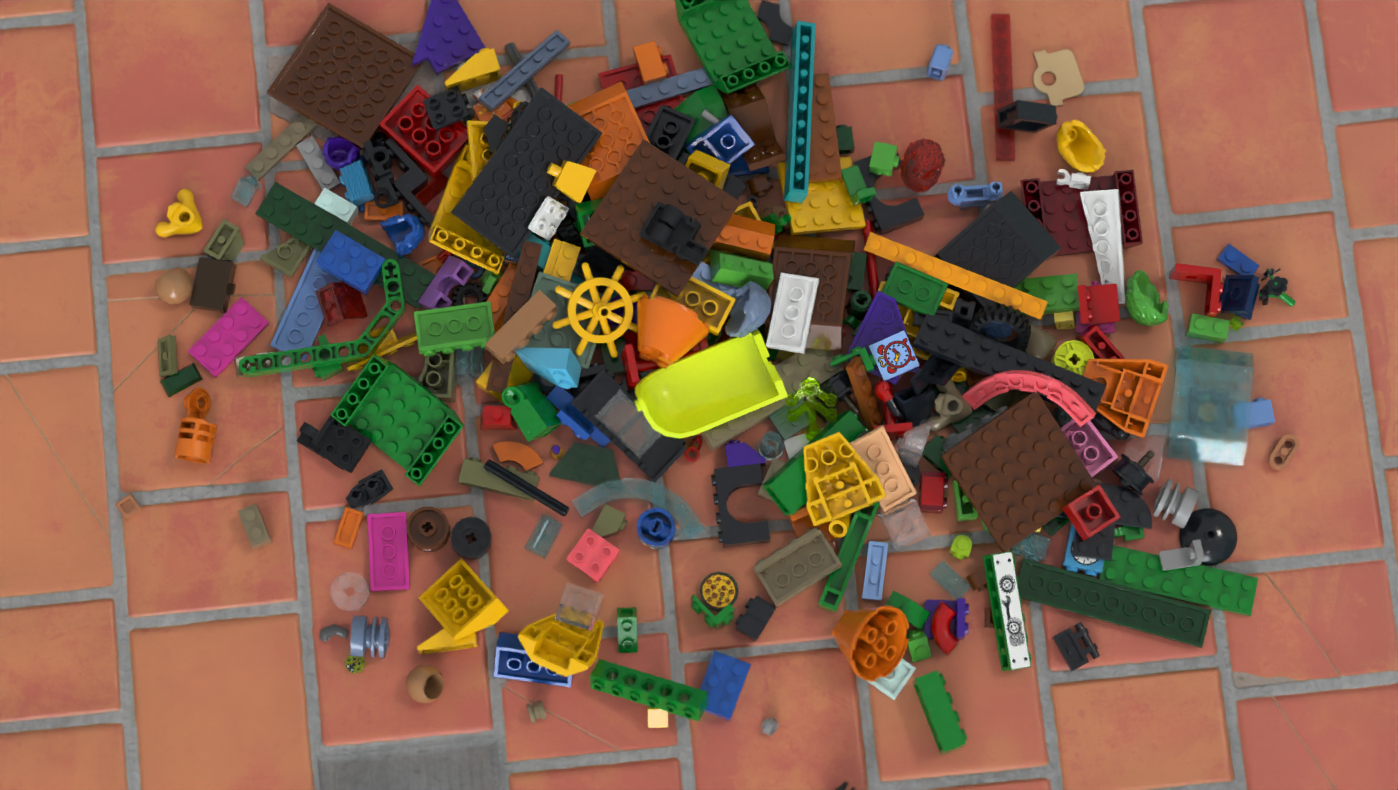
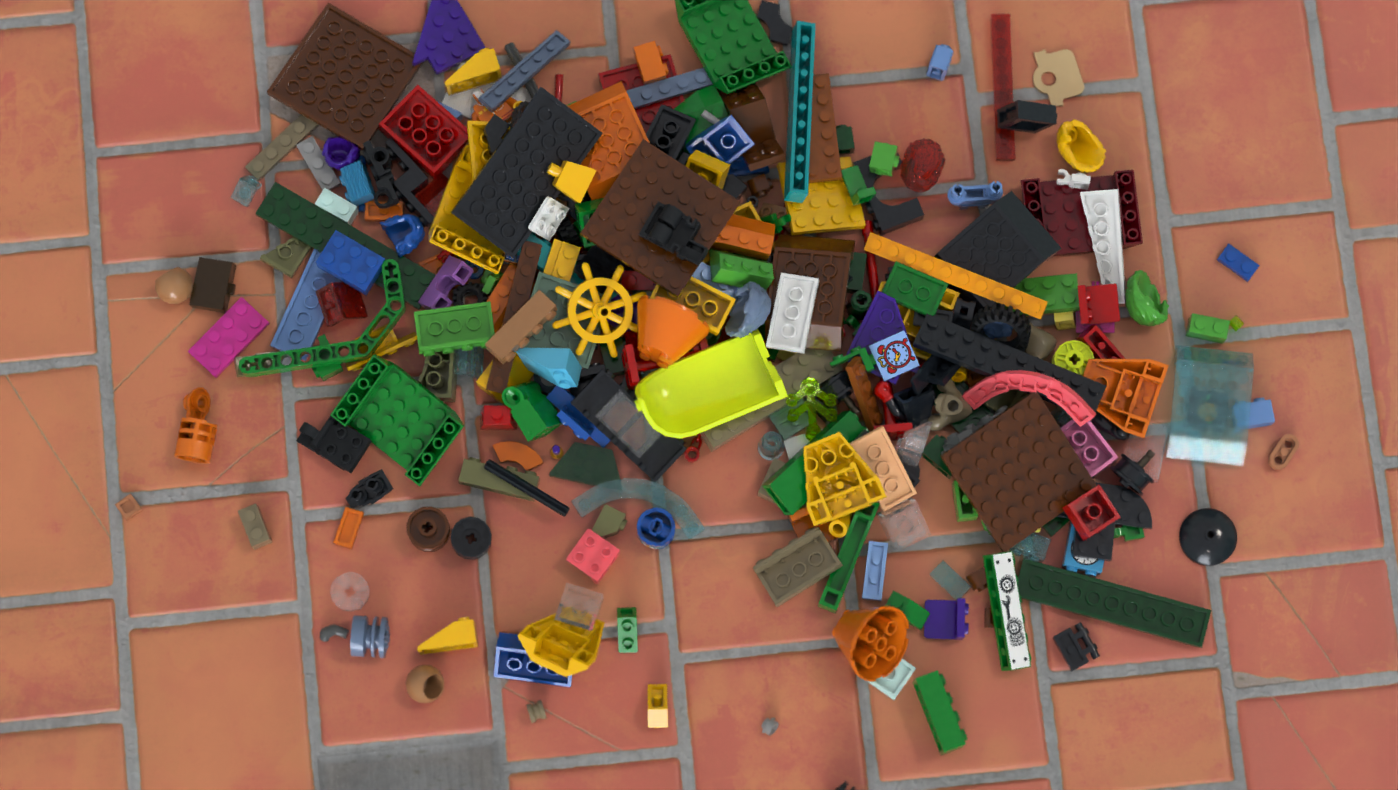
(167, 356): olive plate -> none
(183, 217): yellow head -> none
(183, 379): dark green tile -> none
(225, 242): olive slope -> none
(355, 664): clear neon green tile -> none
(379, 140): black plate -> none
(388, 552): dark pink plate -> none
(448, 108): black bracket -> none
(462, 601): yellow slope -> none
(543, 535): clear light blue slope -> none
(649, 690): green brick -> none
(719, 590): tile -> none
(723, 617): green bracket -> none
(724, 684): blue brick -> none
(732, 531): black arch -> none
(742, 454): dark purple slope -> none
(755, 618): black brick -> none
(918, 645): bright green bracket -> none
(932, 492): brick -> none
(941, 628): red cylinder -> none
(961, 547): lime plate -> none
(1175, 503): light grey wheel -> none
(1182, 557): light grey bracket -> none
(1192, 584): green plate -> none
(1203, 275): red bracket -> none
(1239, 295): dark blue bracket -> none
(1275, 288): black plant -> none

